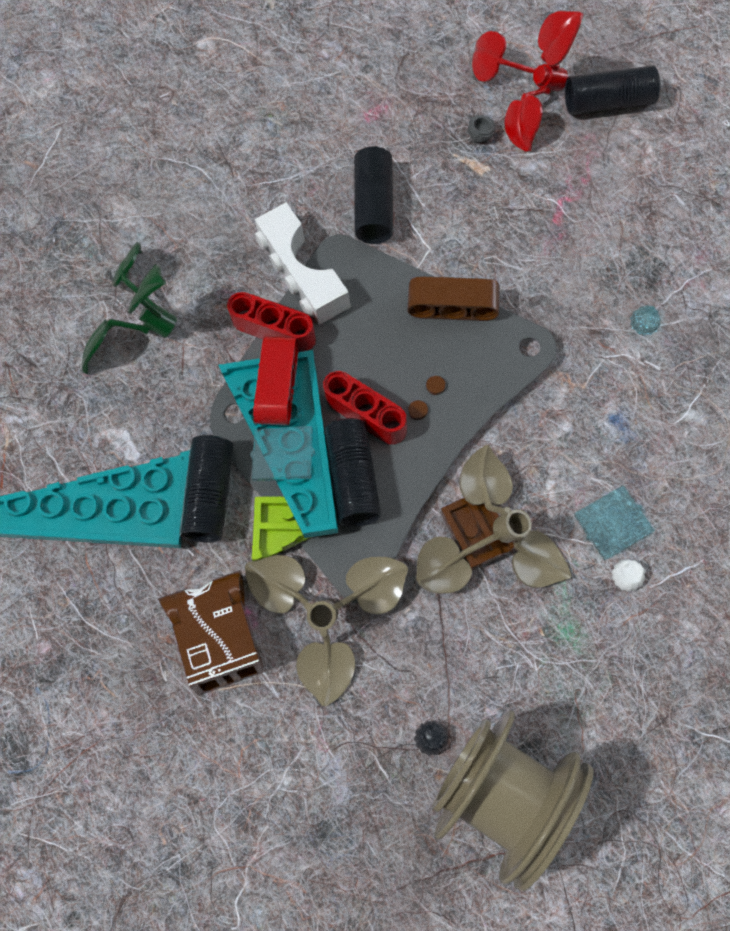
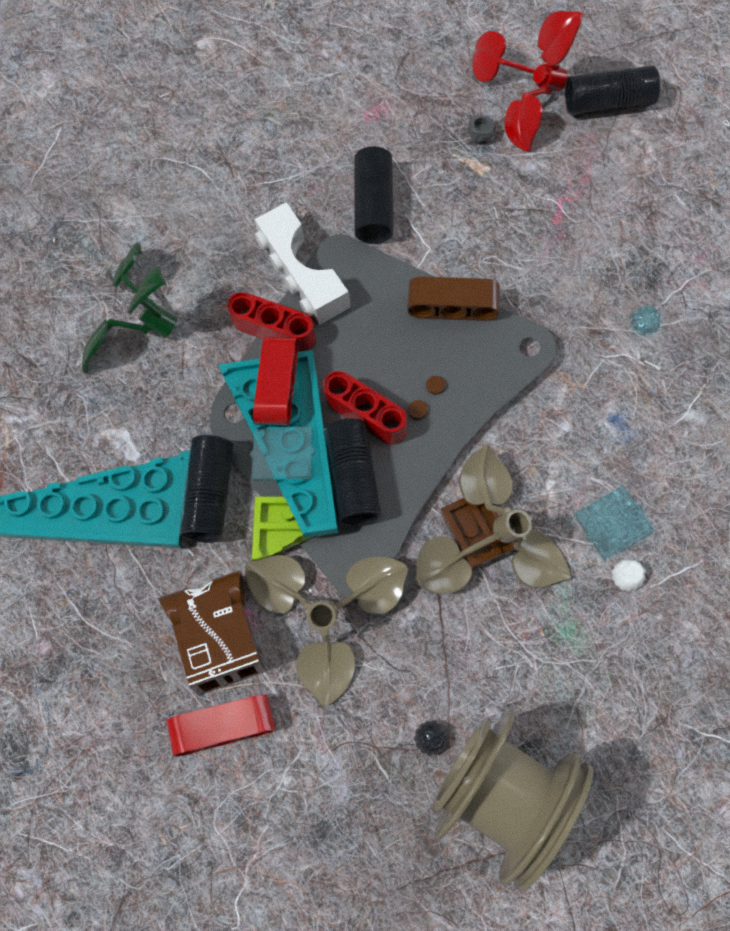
(220, 725): none -> beam

